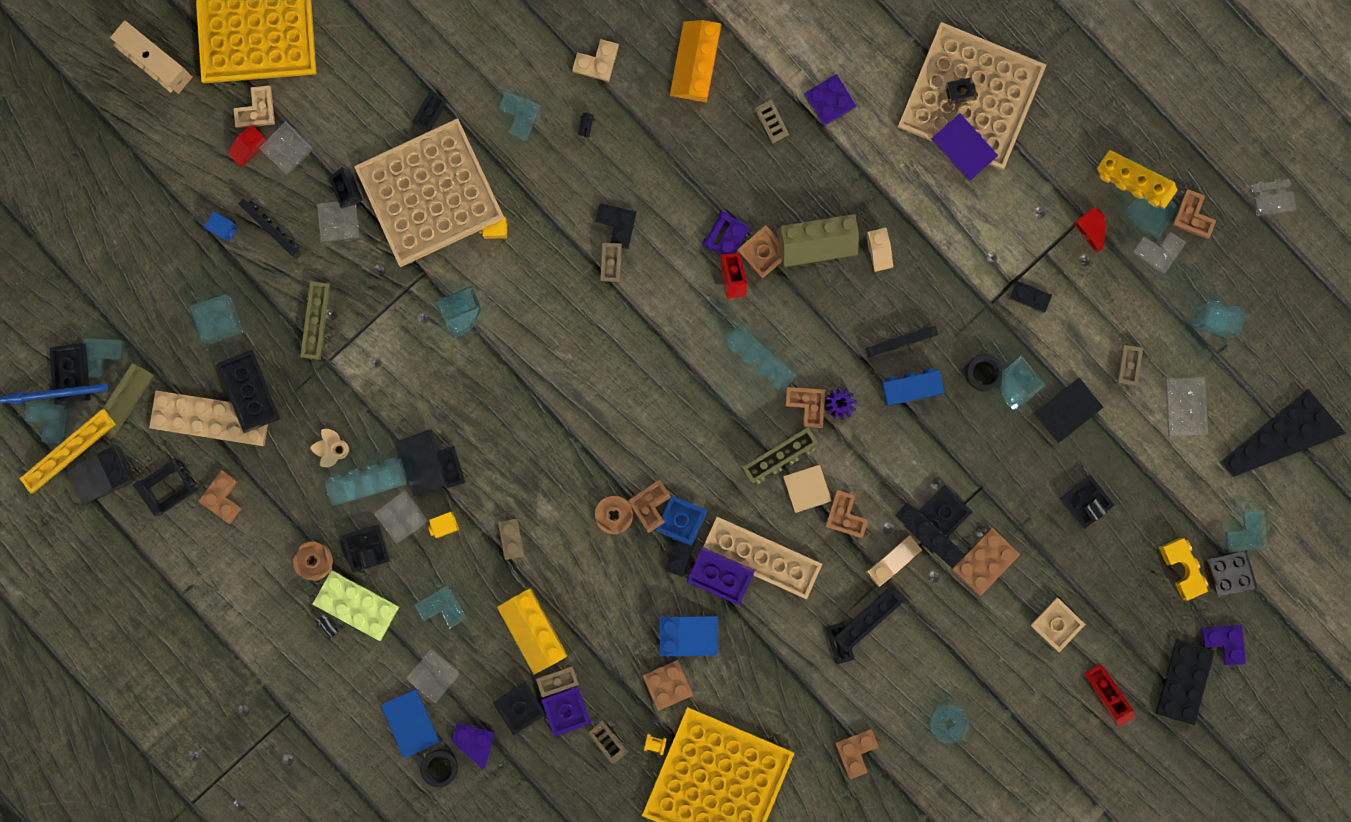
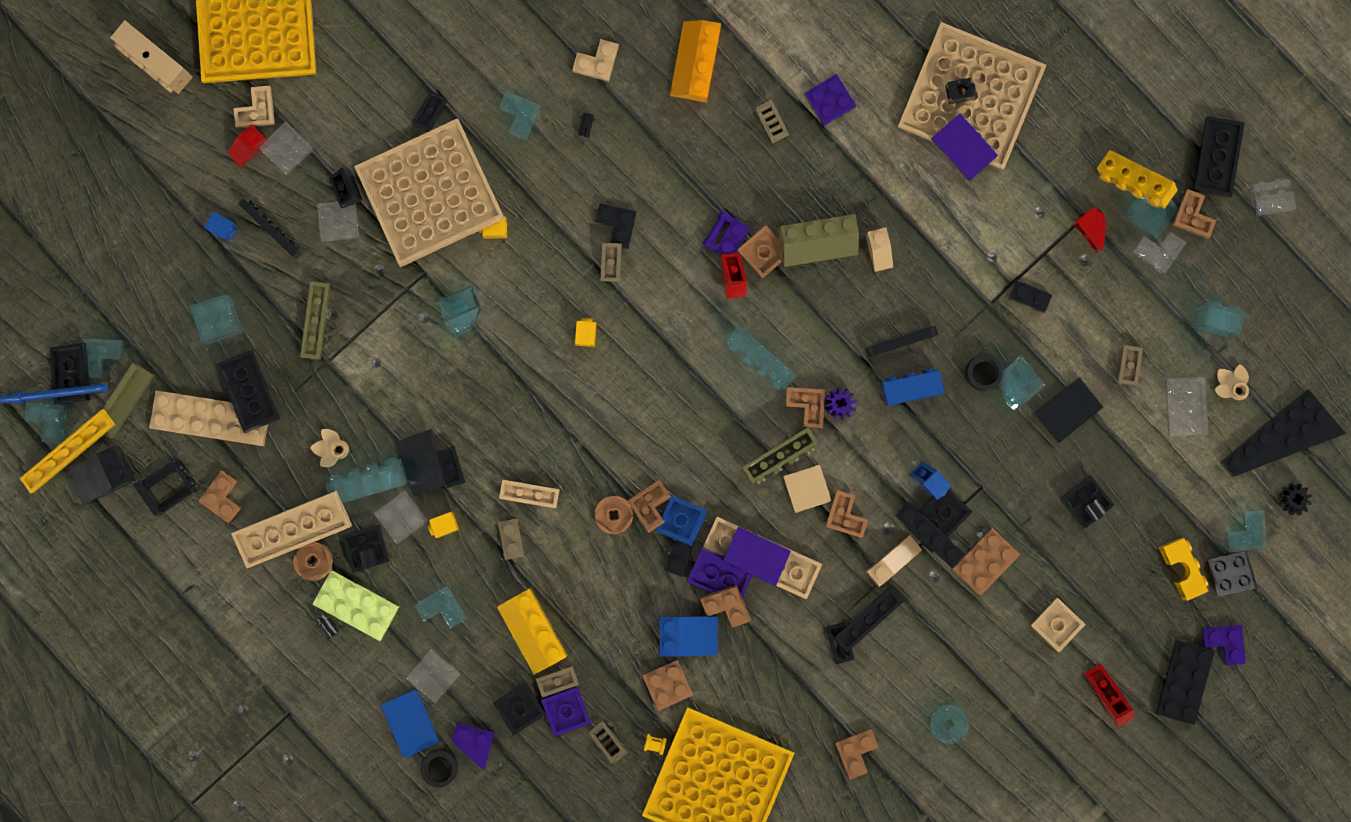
(291, 529): none -> tan plate
(529, 494): none -> tan plate
(585, 332): none -> yellow brick
(729, 601): none -> medium nougat plate
(756, 556): none -> dark purple tile
(930, 480): none -> blue slope
(1218, 156): none -> black plate
(1230, 381): none -> tan plate
(1299, 505): none -> black gear

